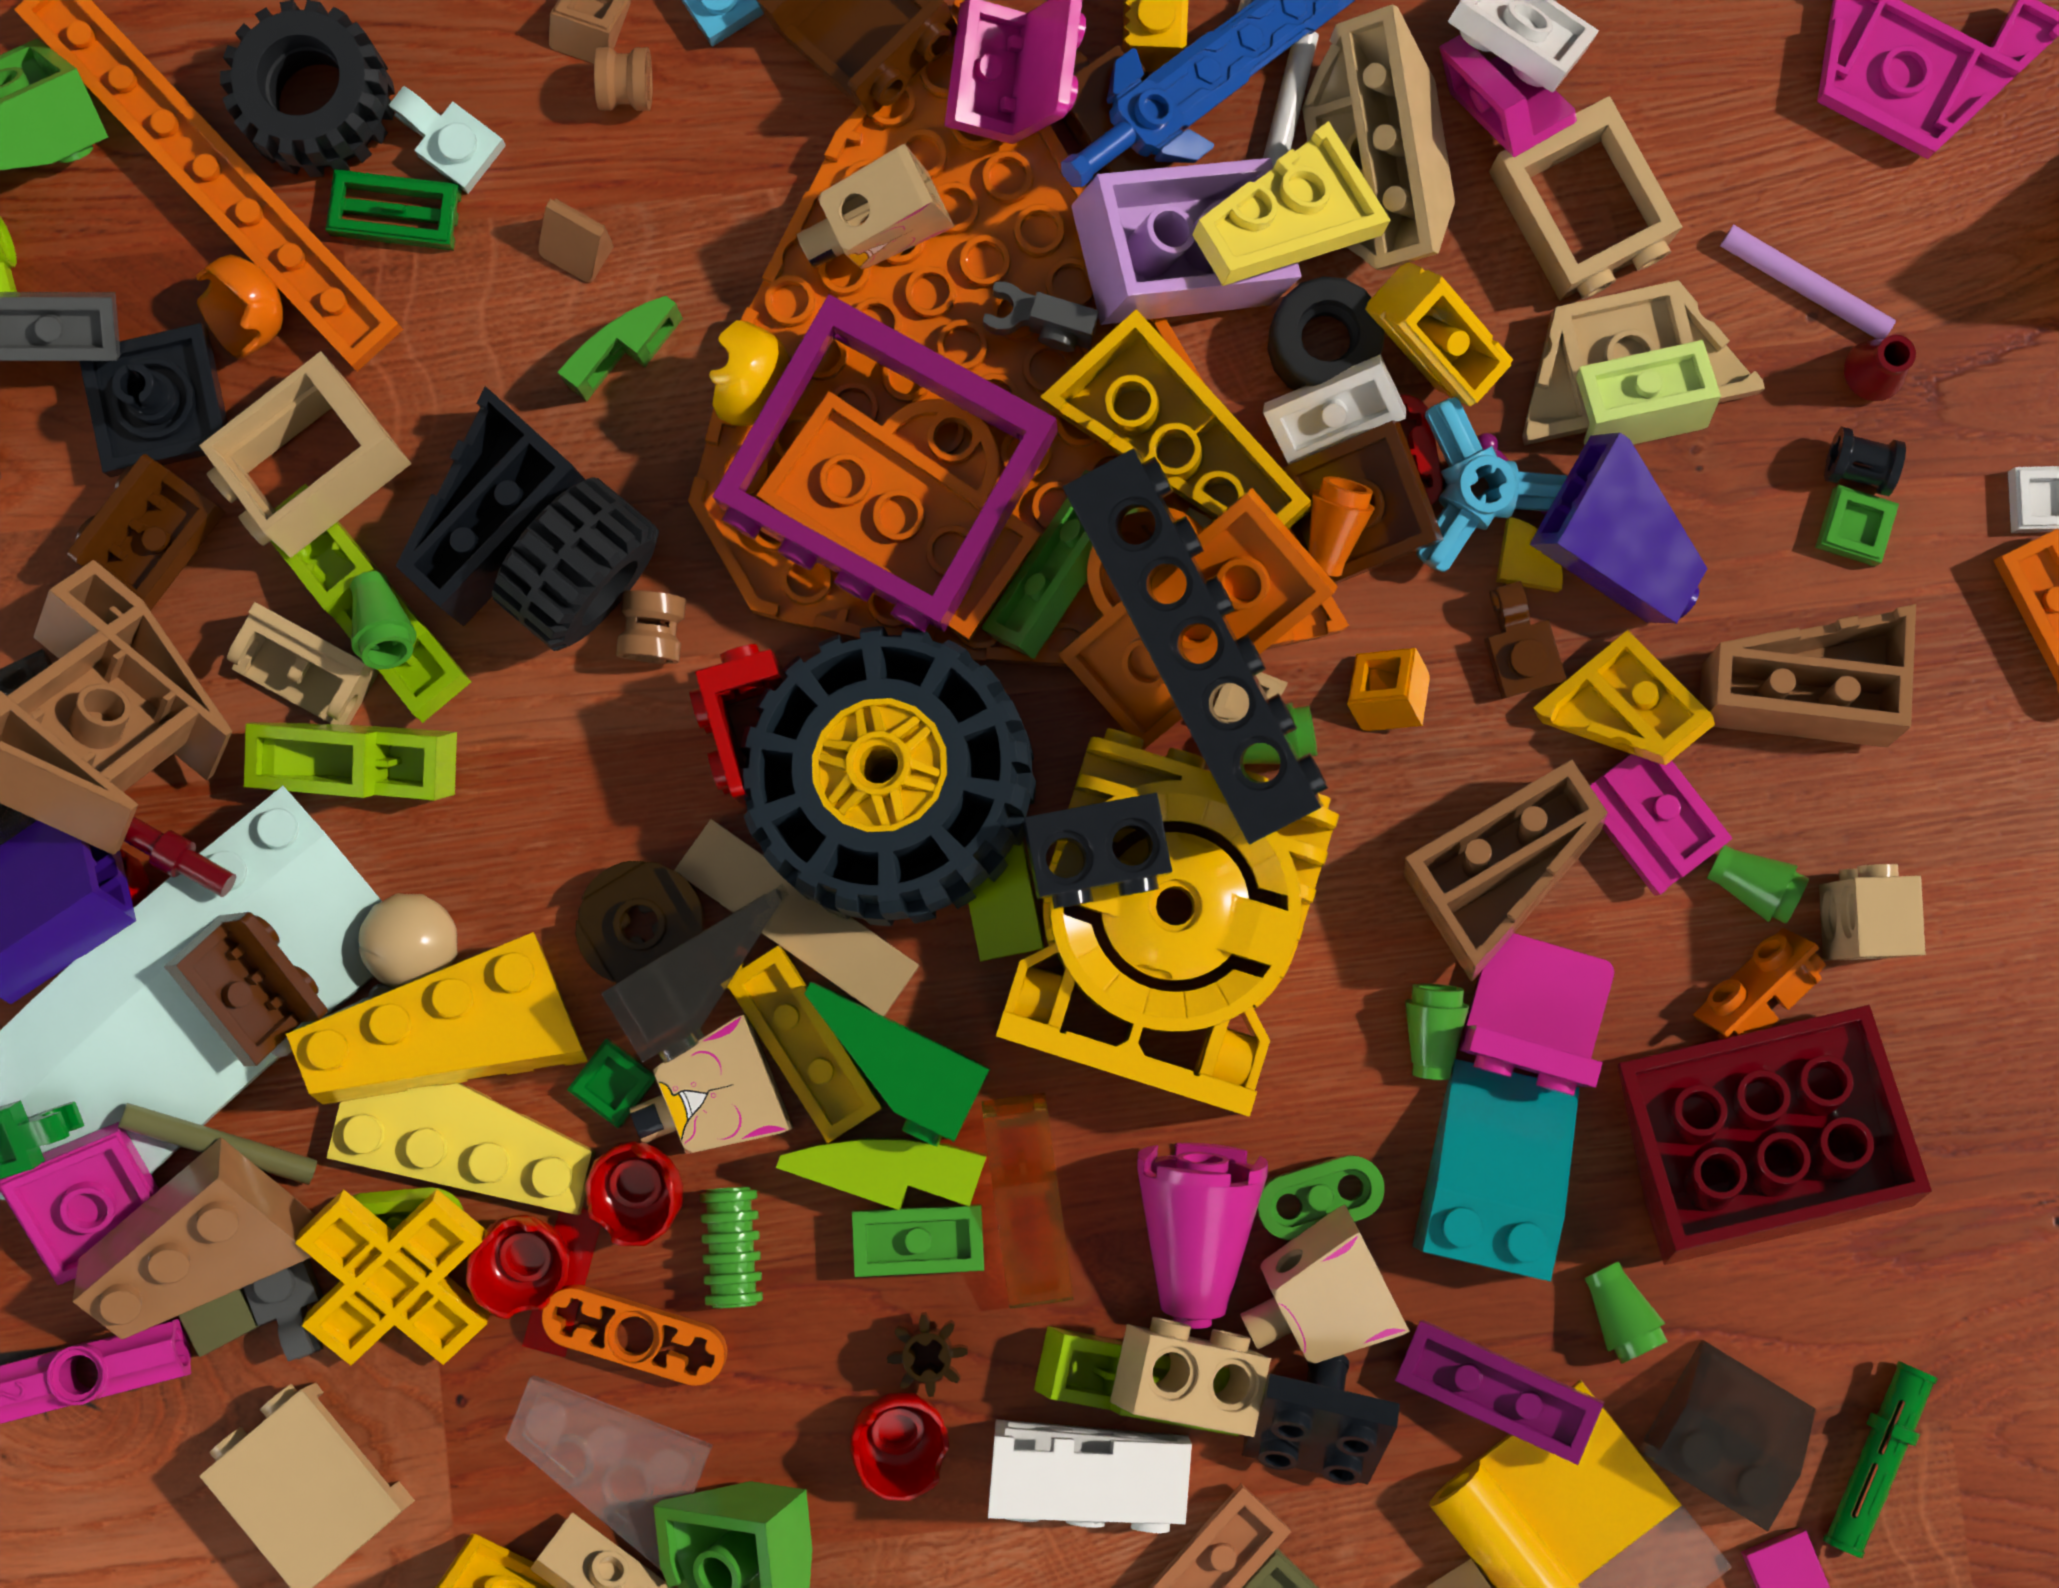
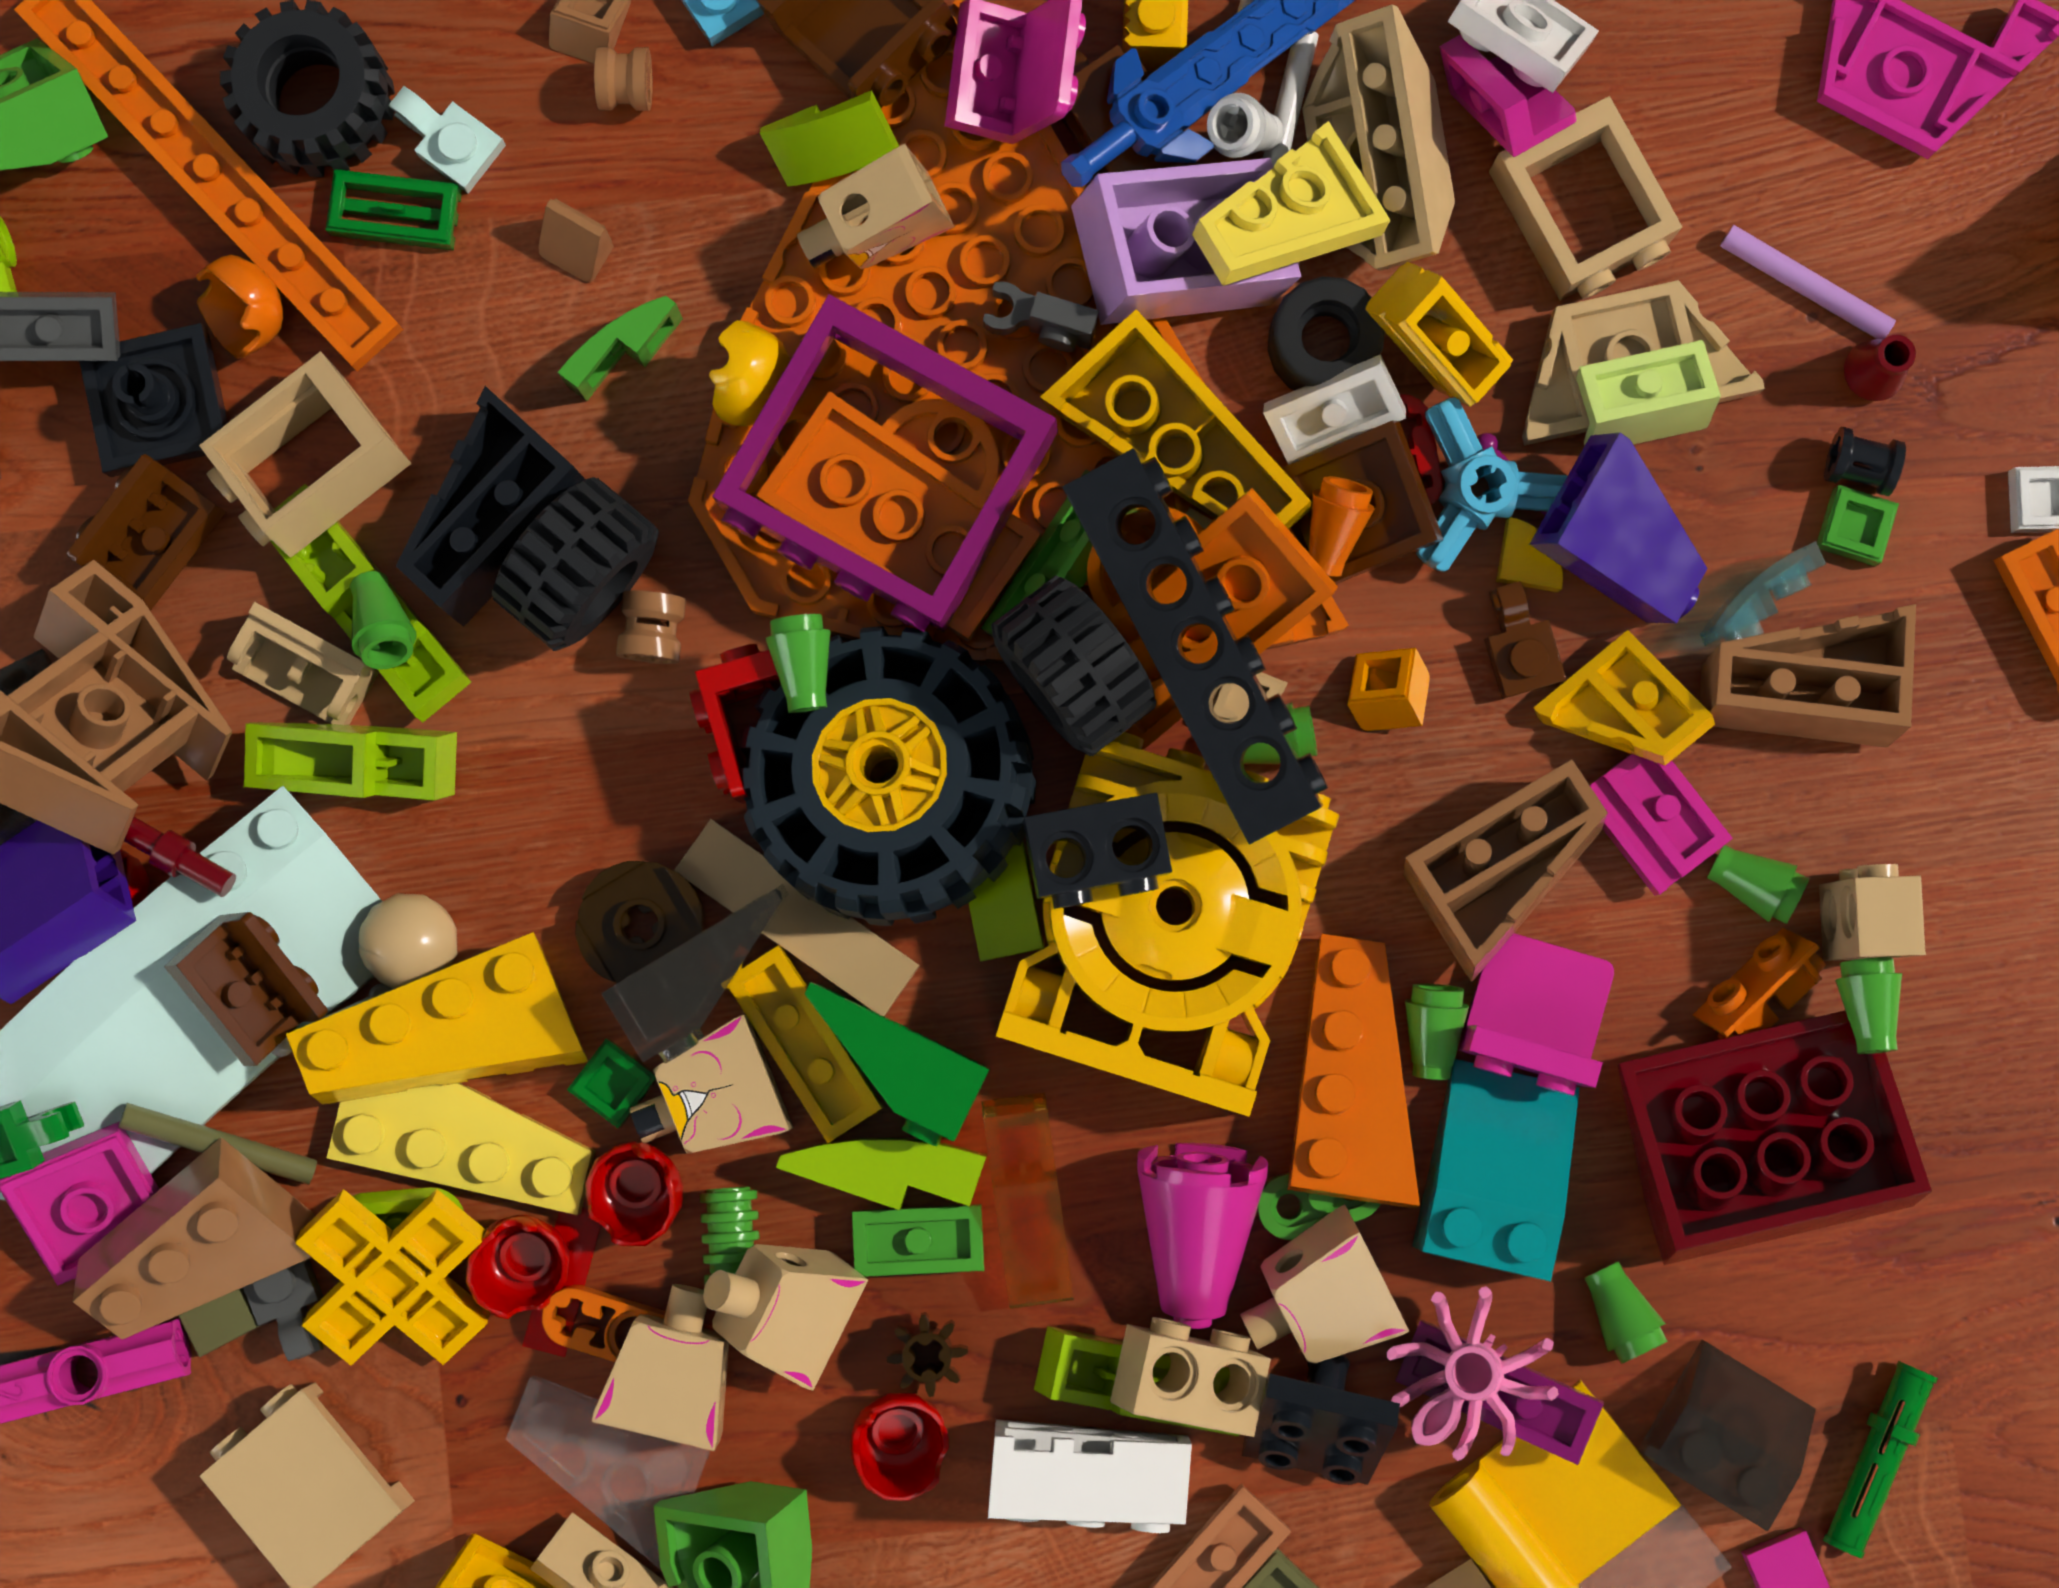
(669, 1376): none -> tan torso
(785, 1308): none -> tan torso
(801, 660): none -> bright green cone
(830, 142): none -> lime slope
(1074, 665): none -> black tyre
(1242, 126): none -> white cone
(1352, 1097): none -> orange wing
(1473, 1375): none -> bright pink animal
(1752, 602): none -> clear light blue slope
(1871, 1002): none -> bright green cone

